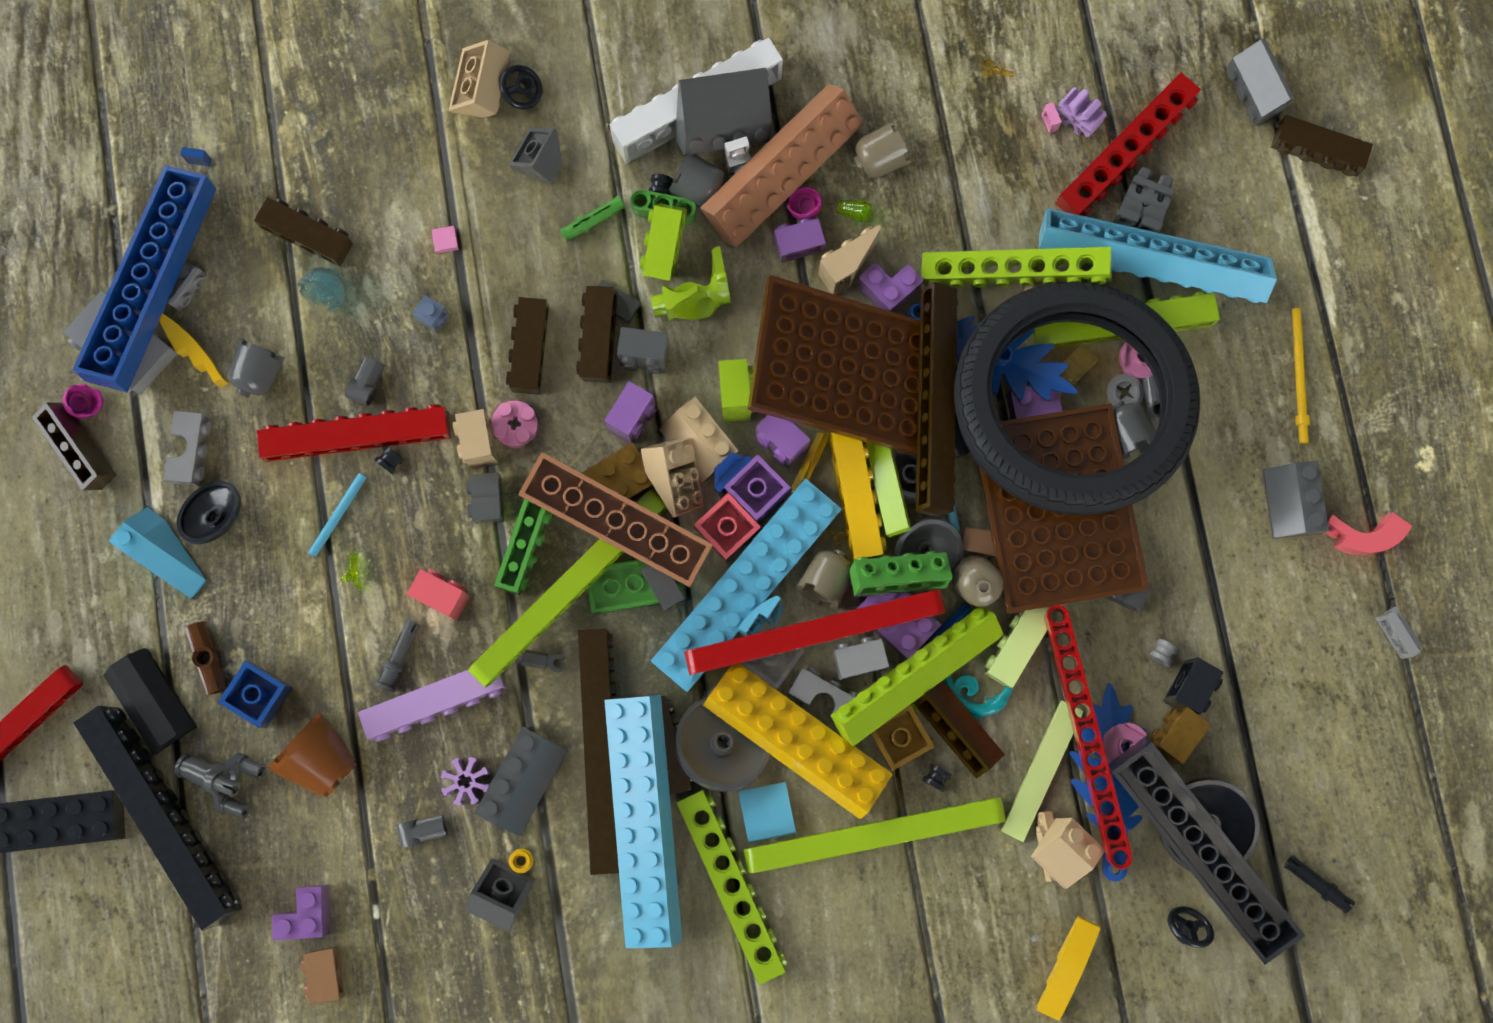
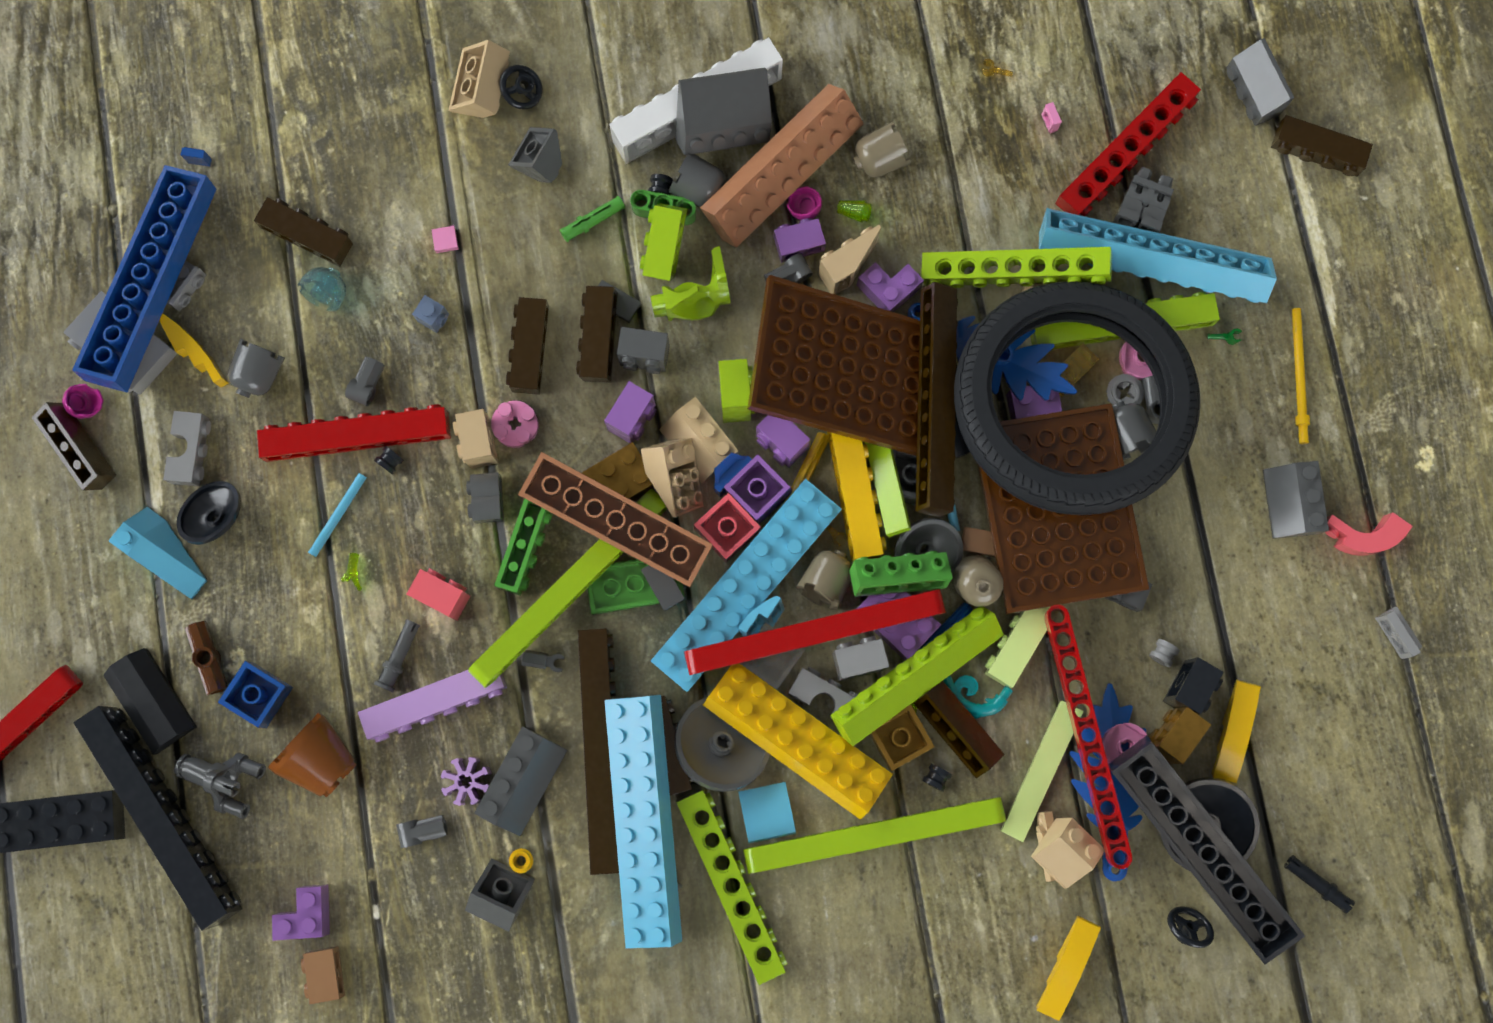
(737, 154): white slope -> none
(794, 270): none -> dark grey piece
(1081, 112): lavender gear -> none
(1226, 336): none -> green hand
(1236, 731): none -> yellow slope

